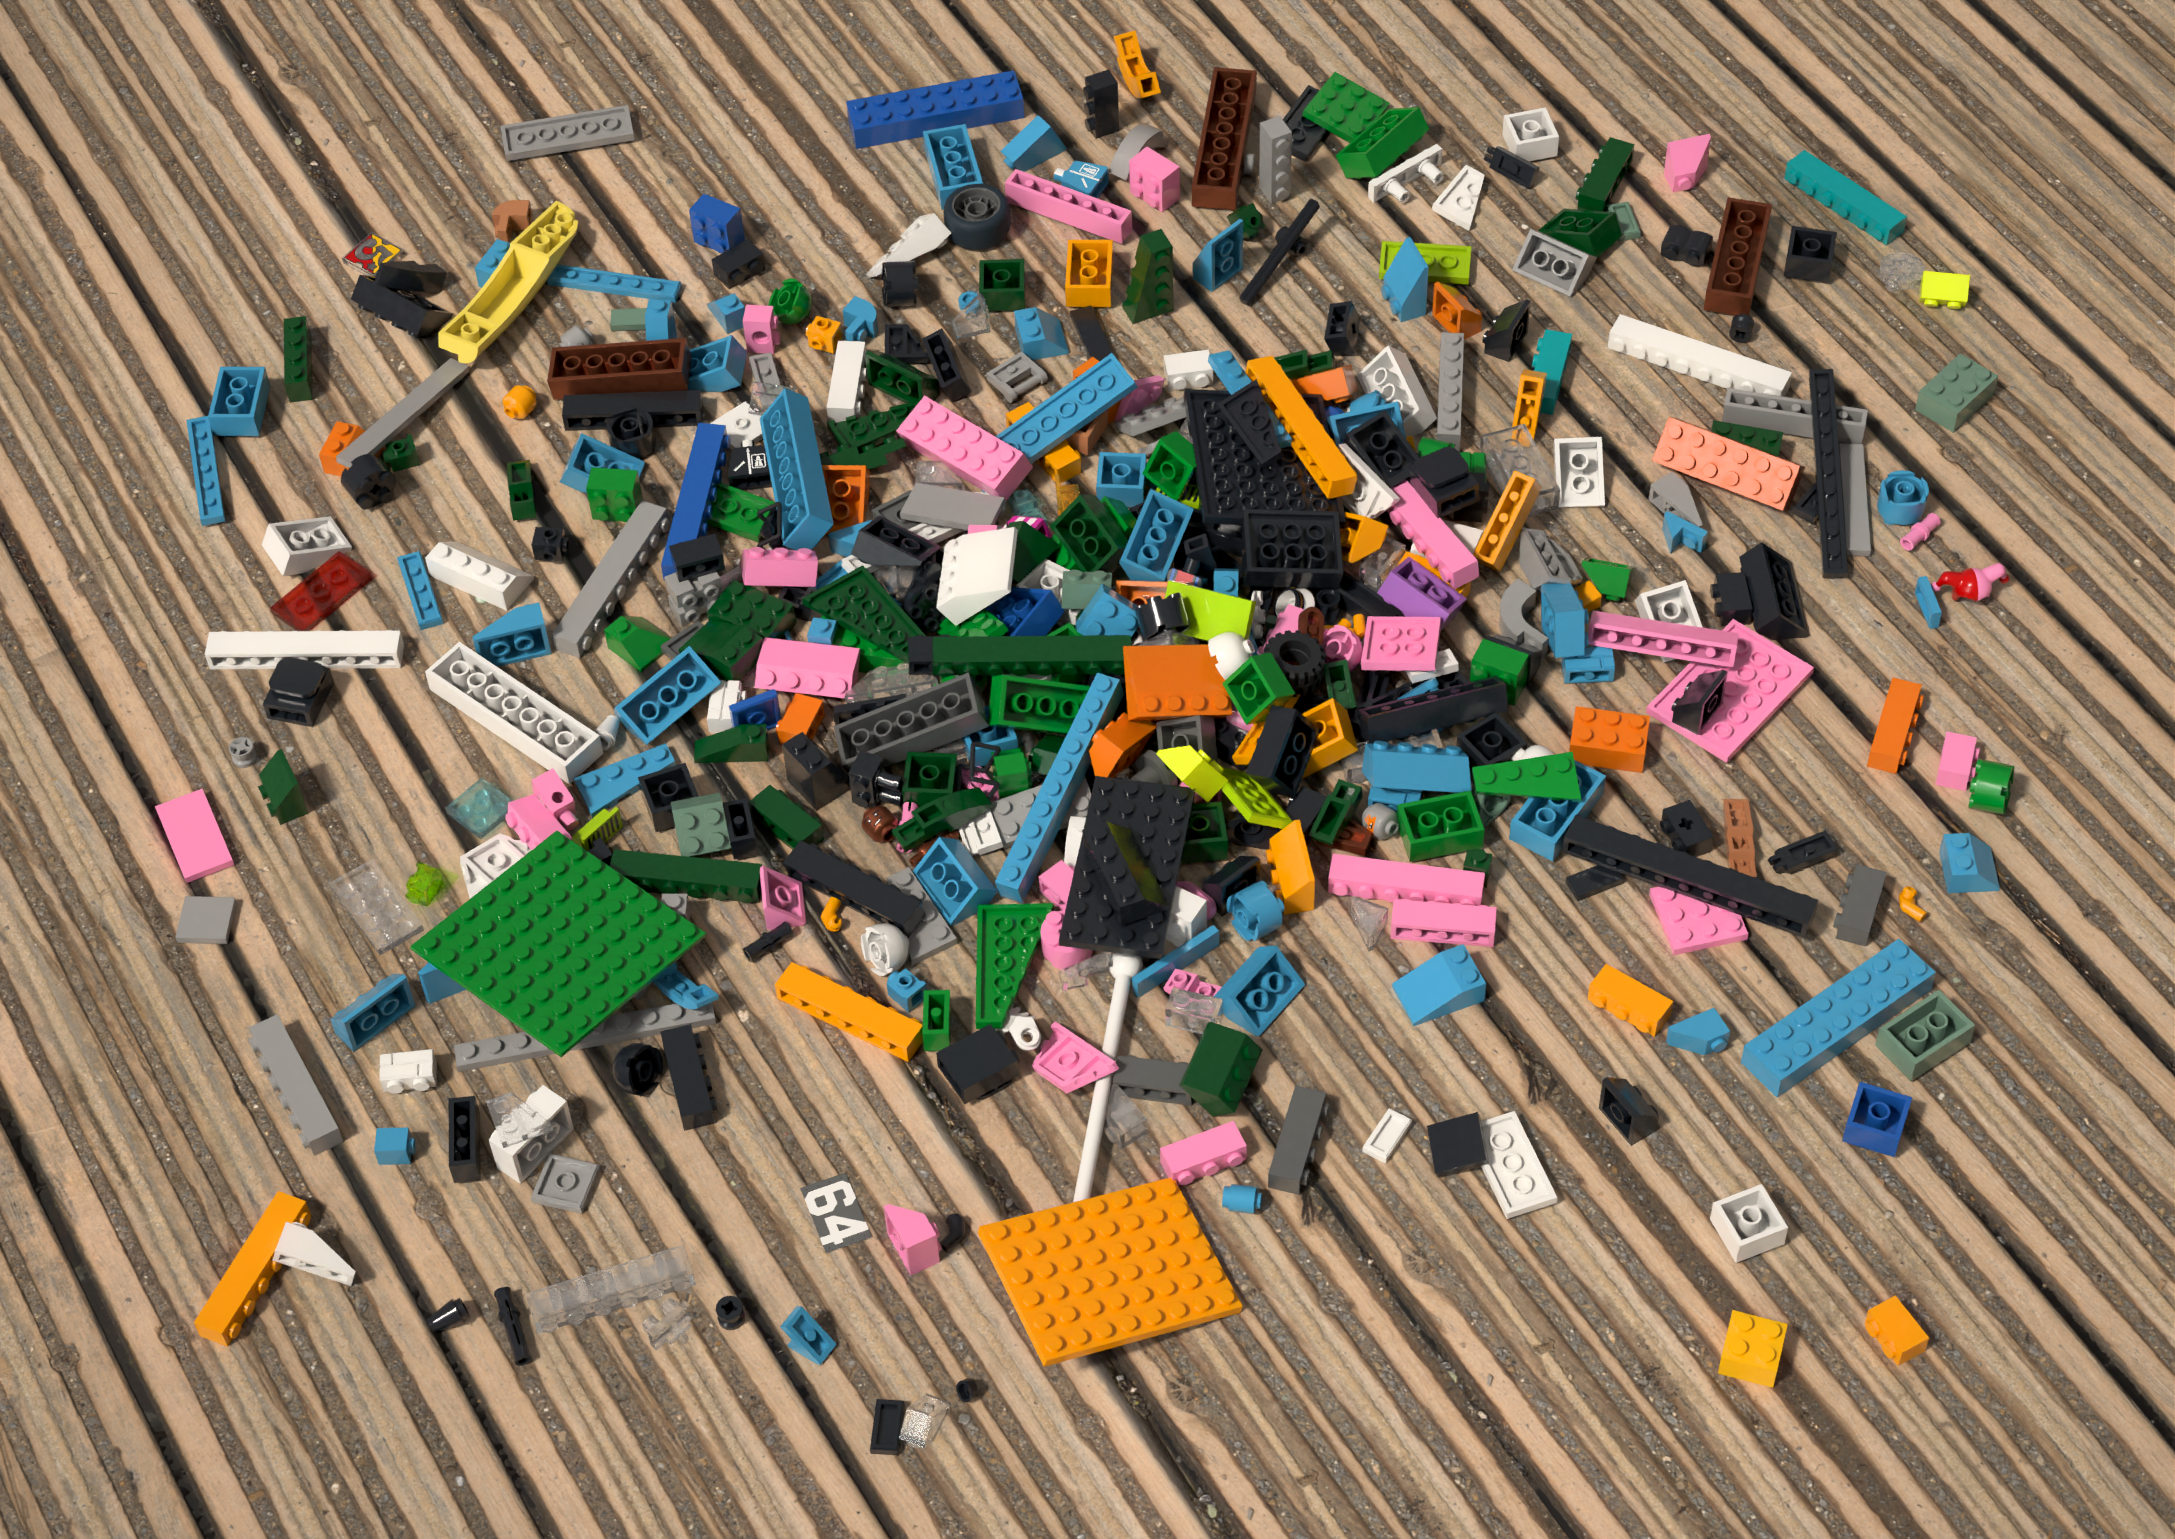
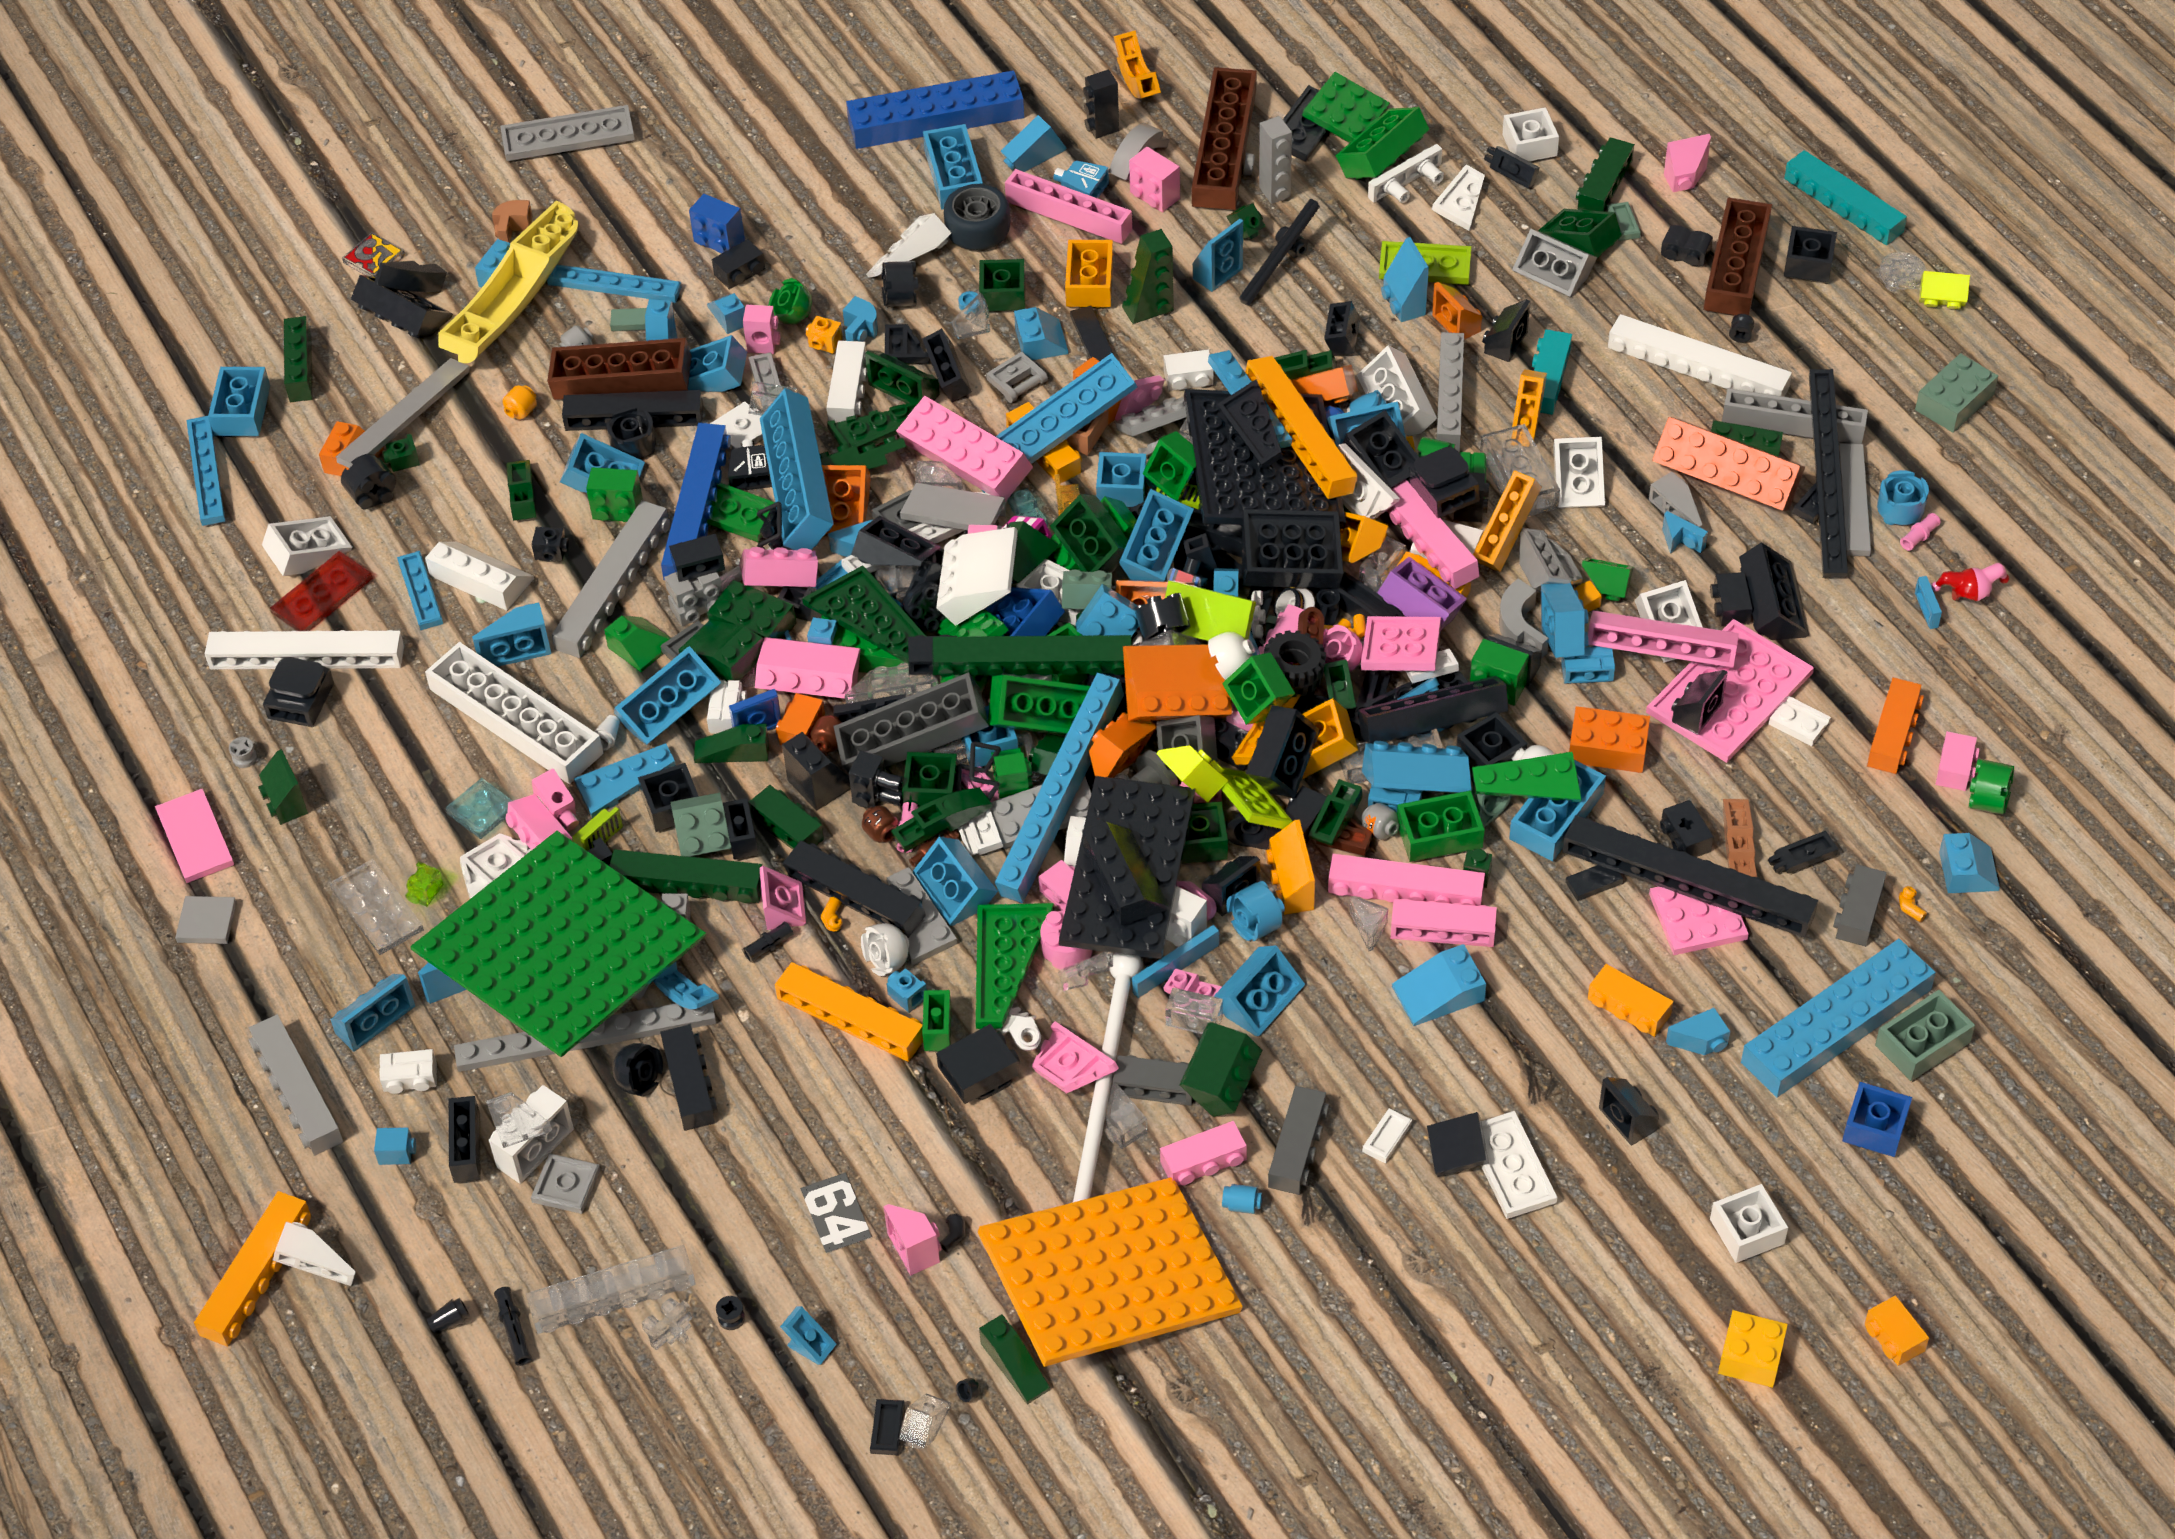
(824, 734): none -> copper head
(1013, 1358): none -> dark green slope
(1799, 721): none -> white plate

